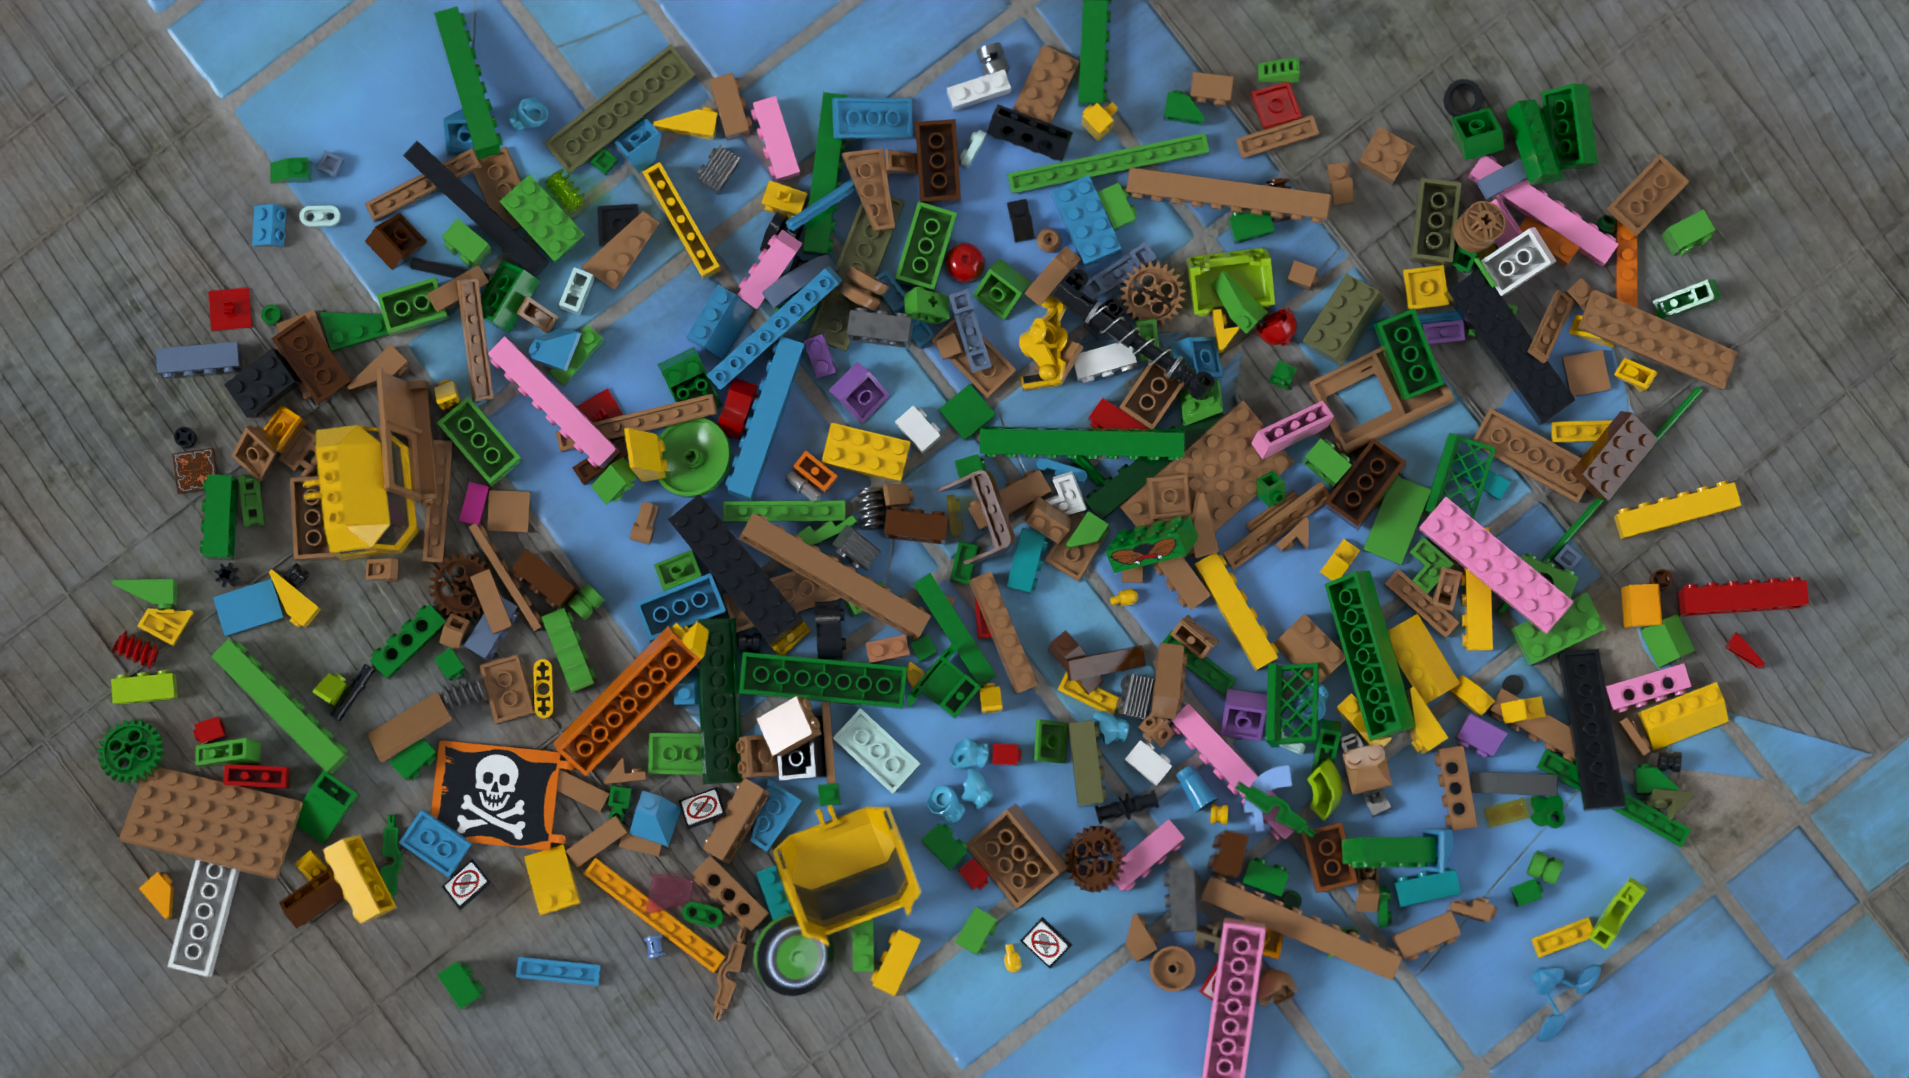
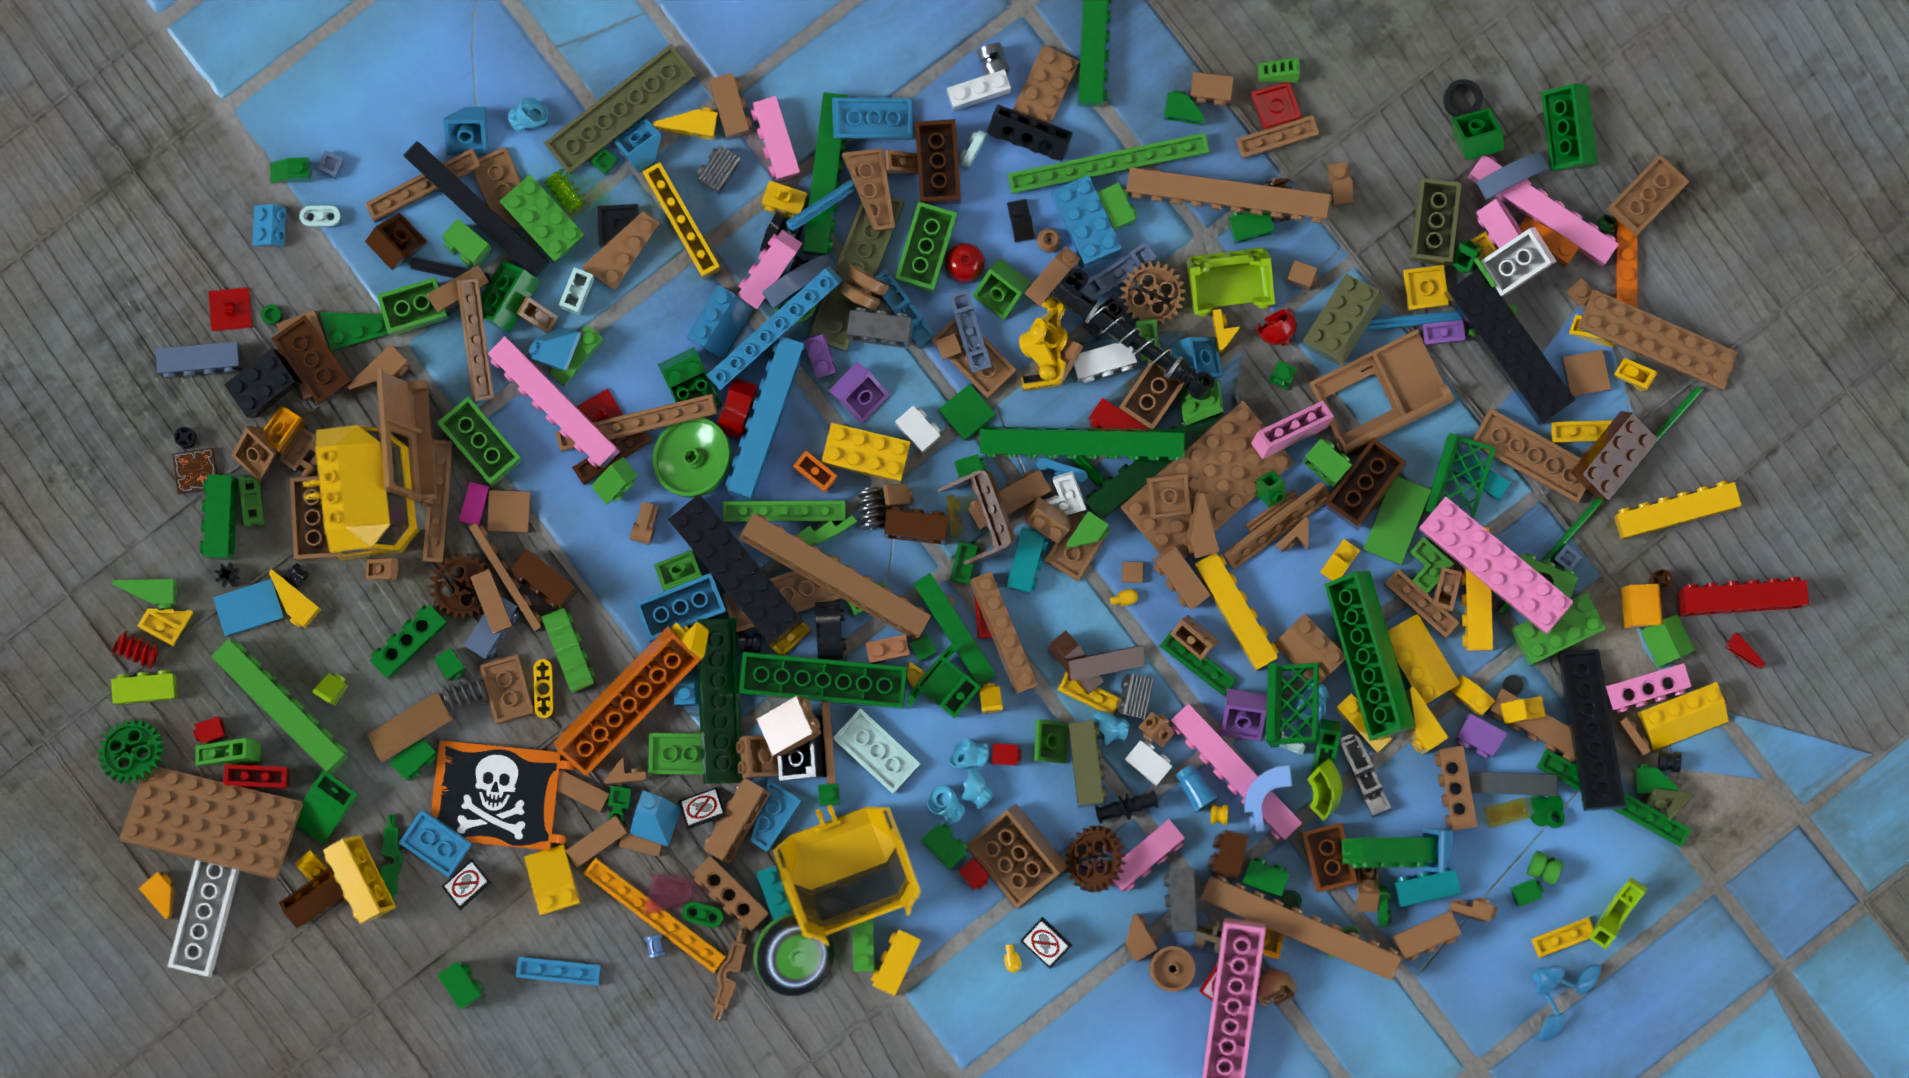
(358, 683): black pin -> none
(447, 395): yellow slope -> none
(454, 631): medium nougat brick -> none
(467, 82): green brick -> none
(585, 602): bright green wheel -> none
(646, 454): yellow slope -> none
(803, 486): light grey axle -> none
(855, 547): flat silver brick -> none
(926, 306): bright green brick -> none
(976, 930): bright green brick -> none
(1097, 120): yellow brick -> none
(1151, 543): green brick -> none
(1168, 681): medium nougat brick -> none
(1238, 302): bright green slope -> none
(1266, 803): green piece -> none
(1367, 769): medium nougat slope -> none
(1385, 155): medium nougat brick -> none
(1408, 353): green brick -> none
(1479, 227): medium nougat wheel -> none
(1534, 142): green slope -> none
(1550, 326): medium nougat tile -> none
(1687, 299): green slope -> none
(1688, 232): bright green brick -> none

